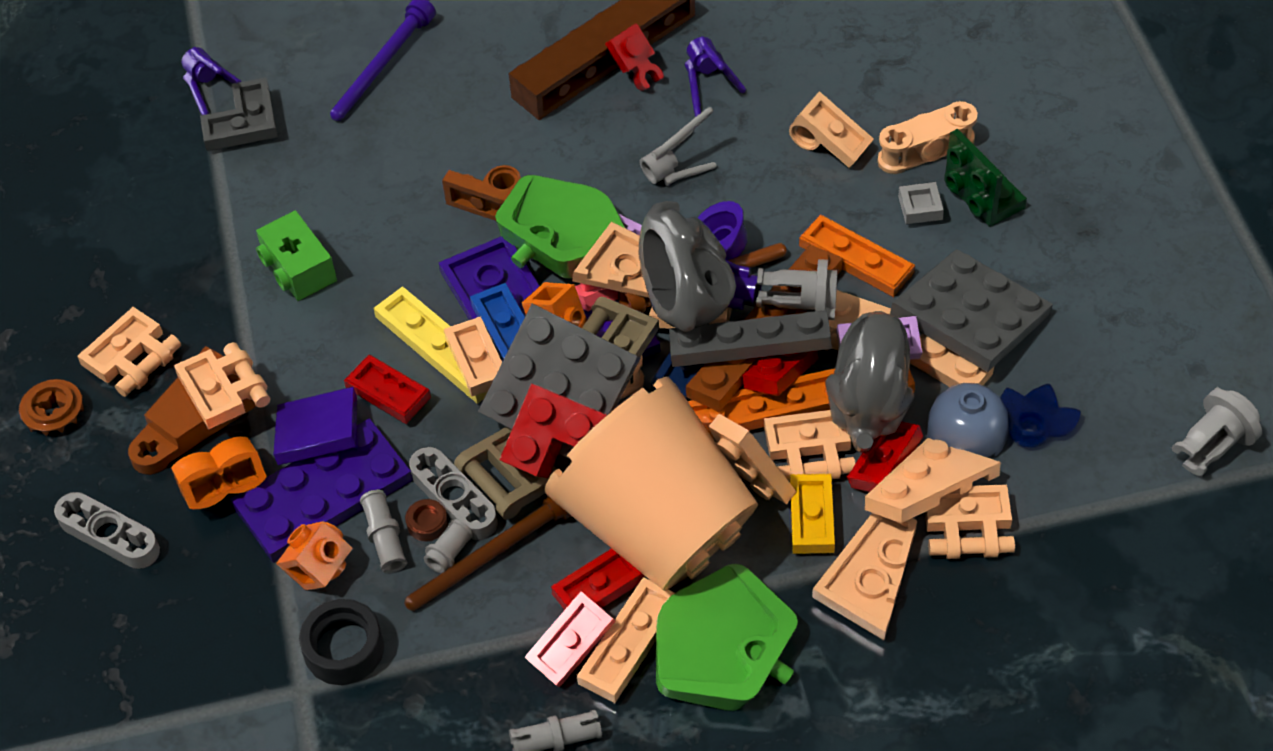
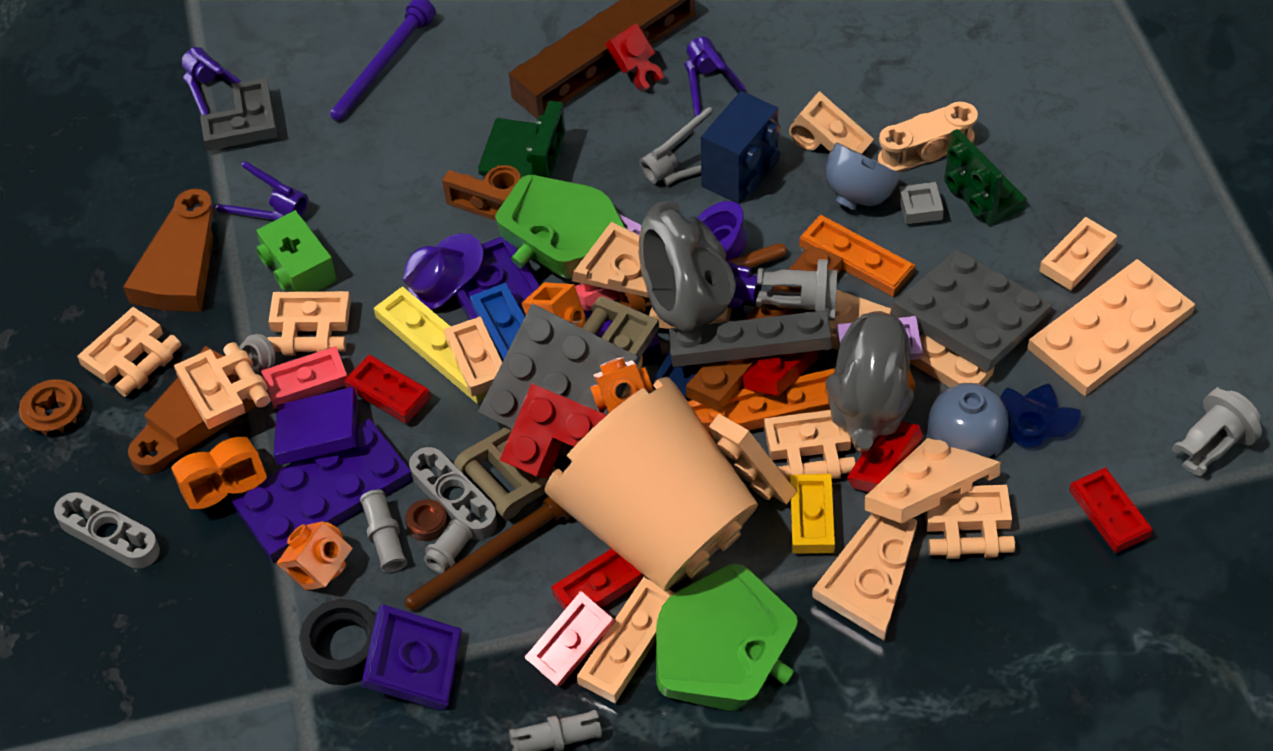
(178, 258): none -> dark orange piece
(260, 352): none -> light grey plate
(282, 199): none -> dark purple plant
(305, 377): none -> coral plate
(309, 312): none -> light nougat plate
(412, 657): none -> dark purple tile
(443, 269): none -> dark purple piece
(526, 145): none -> dark green bracket
(613, 374): none -> orange brick
(740, 147): none -> dark blue brick
(858, 178): none -> sand blue cylinder
(1078, 253): none -> light nougat plate
(1110, 510): none -> red plate
(1111, 327): none -> light nougat plate

